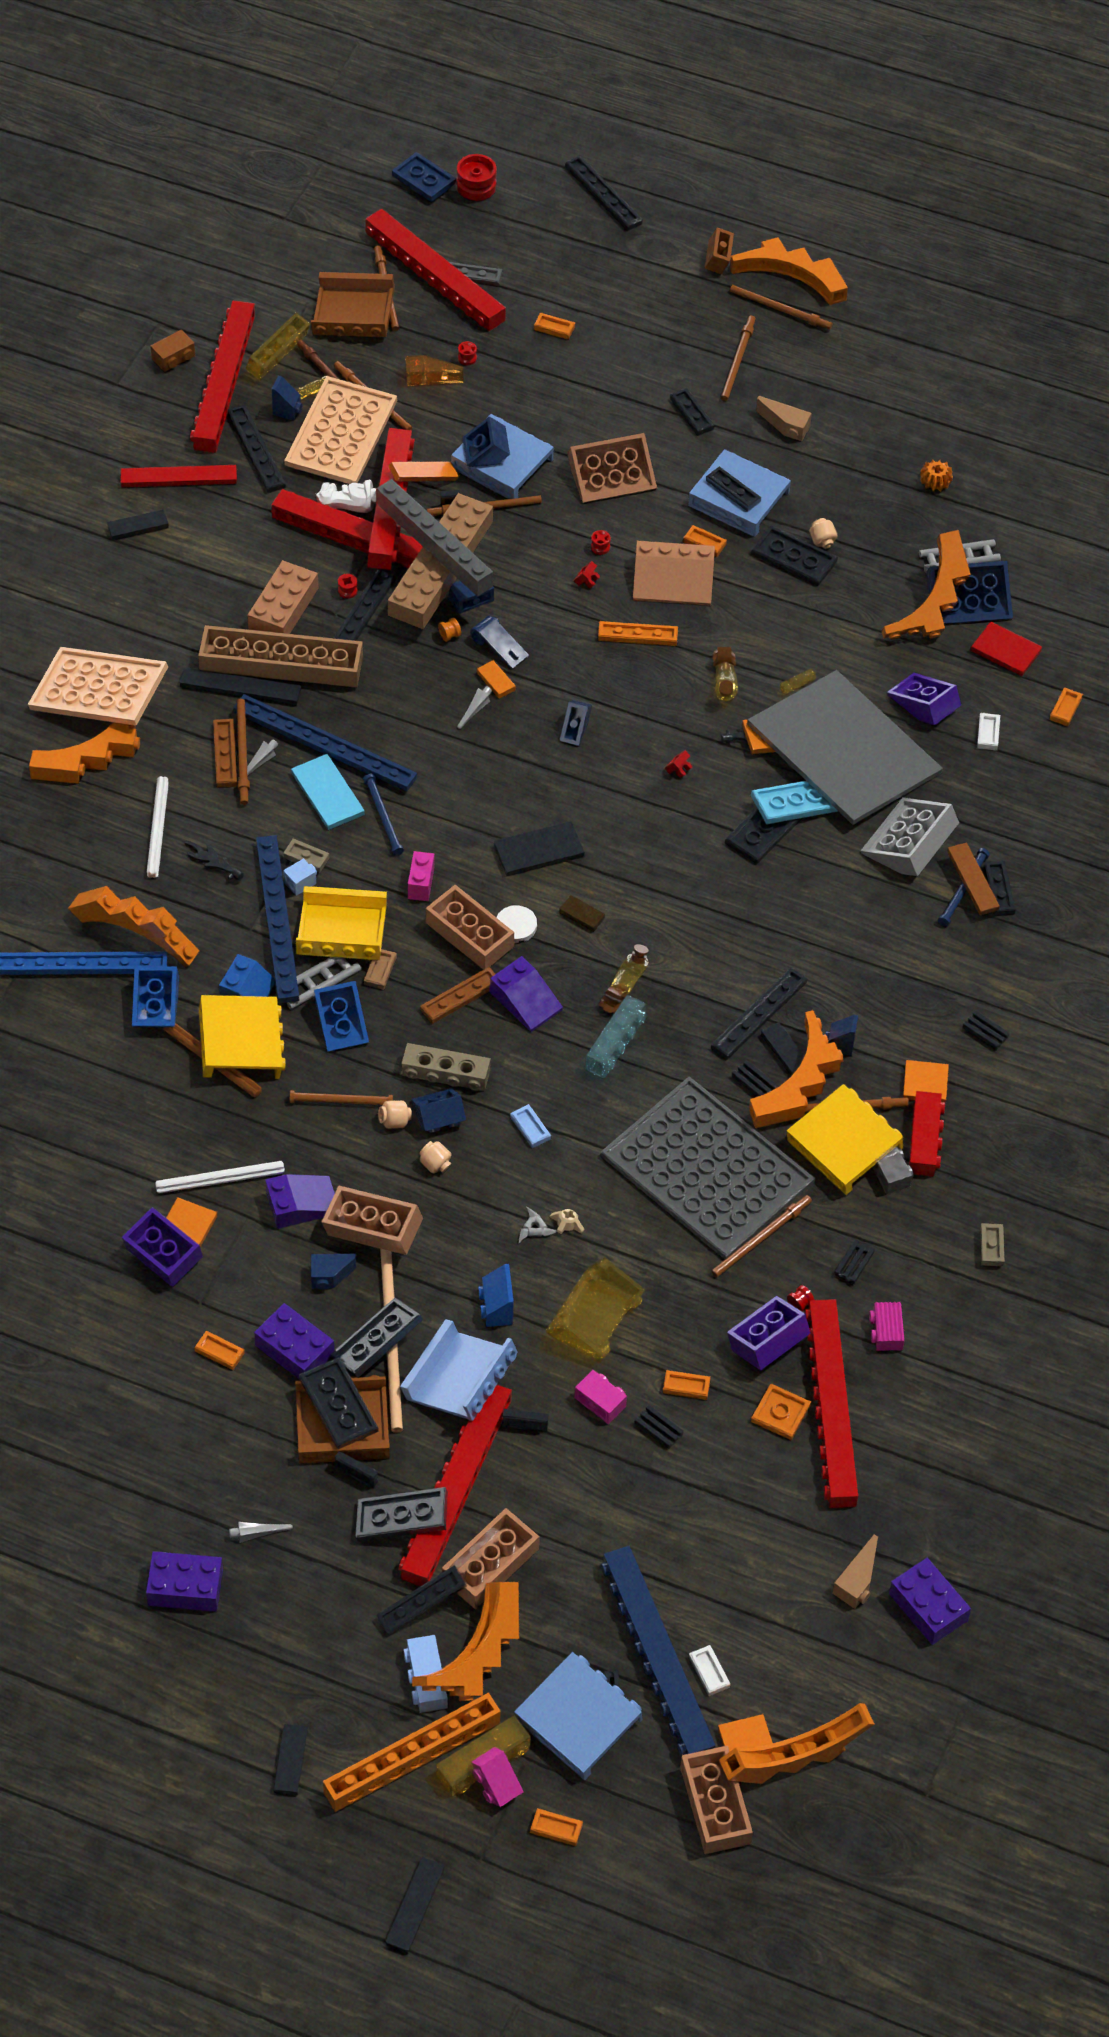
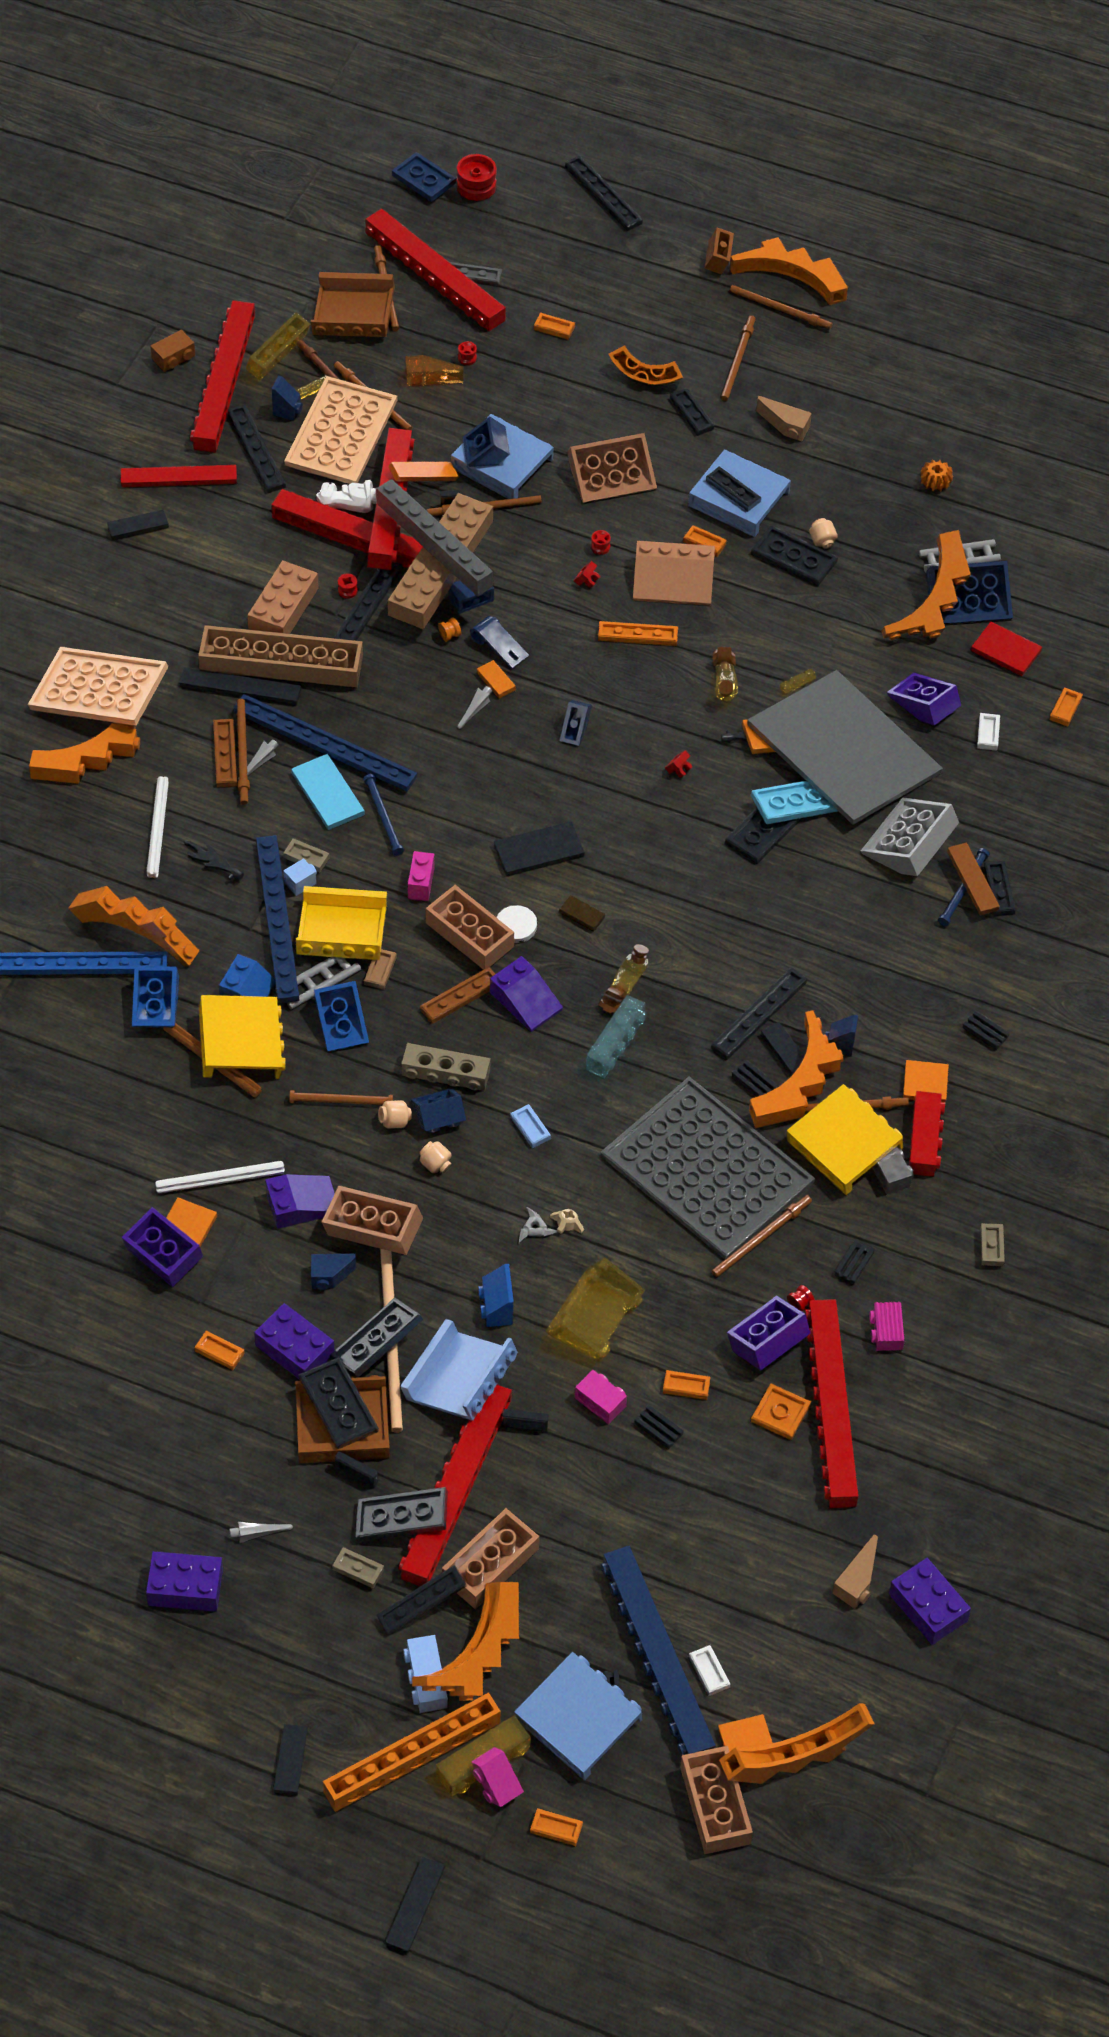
(358, 1567): none -> dark tan plate
(642, 372): none -> orange brick

